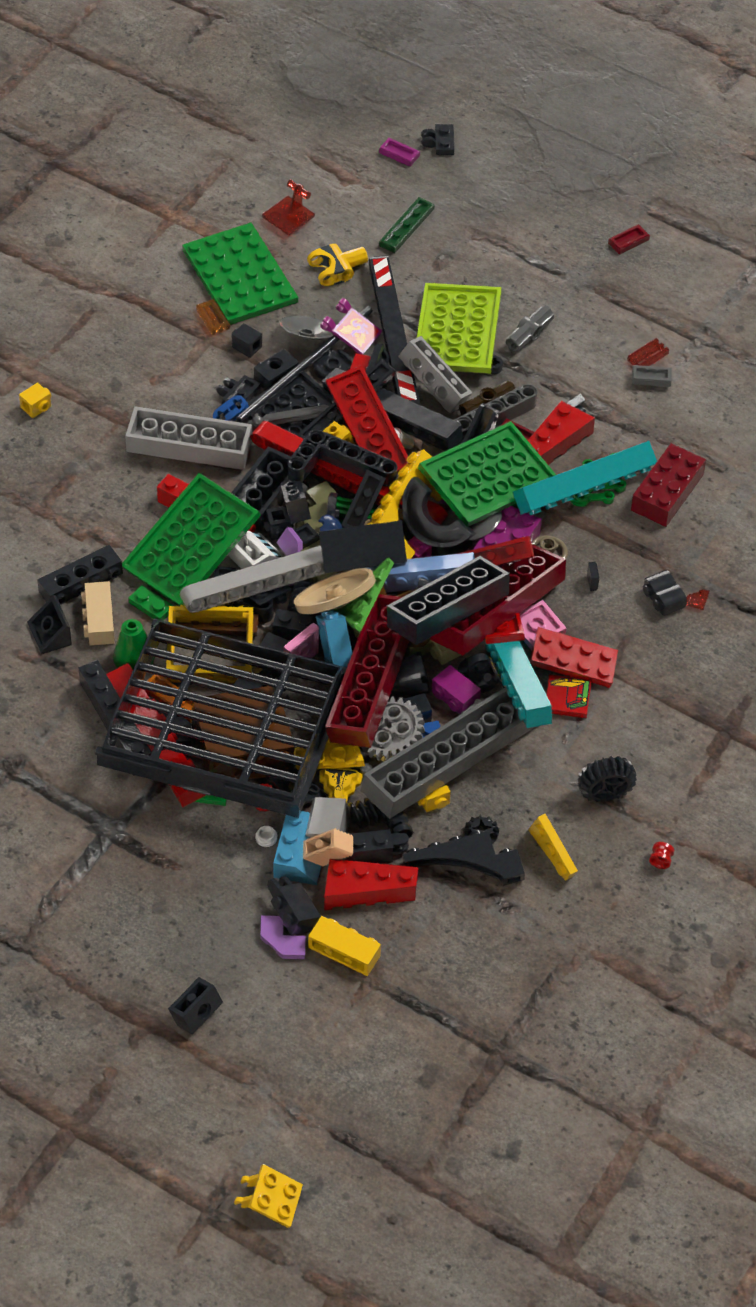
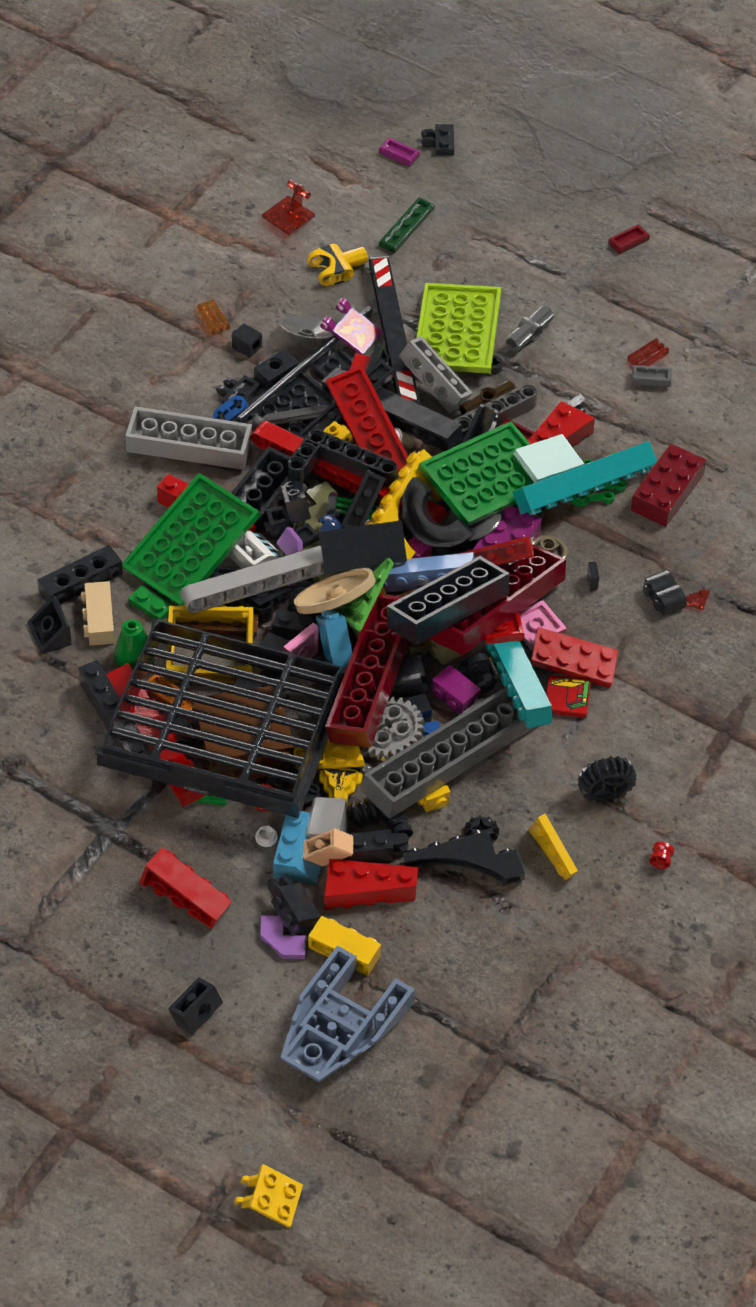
(35, 400): yellow brick -> none
(185, 888): none -> red wedge
(240, 273): green plate -> none
(333, 1029): none -> sand blue wedge
(548, 458): none -> light aqua tile

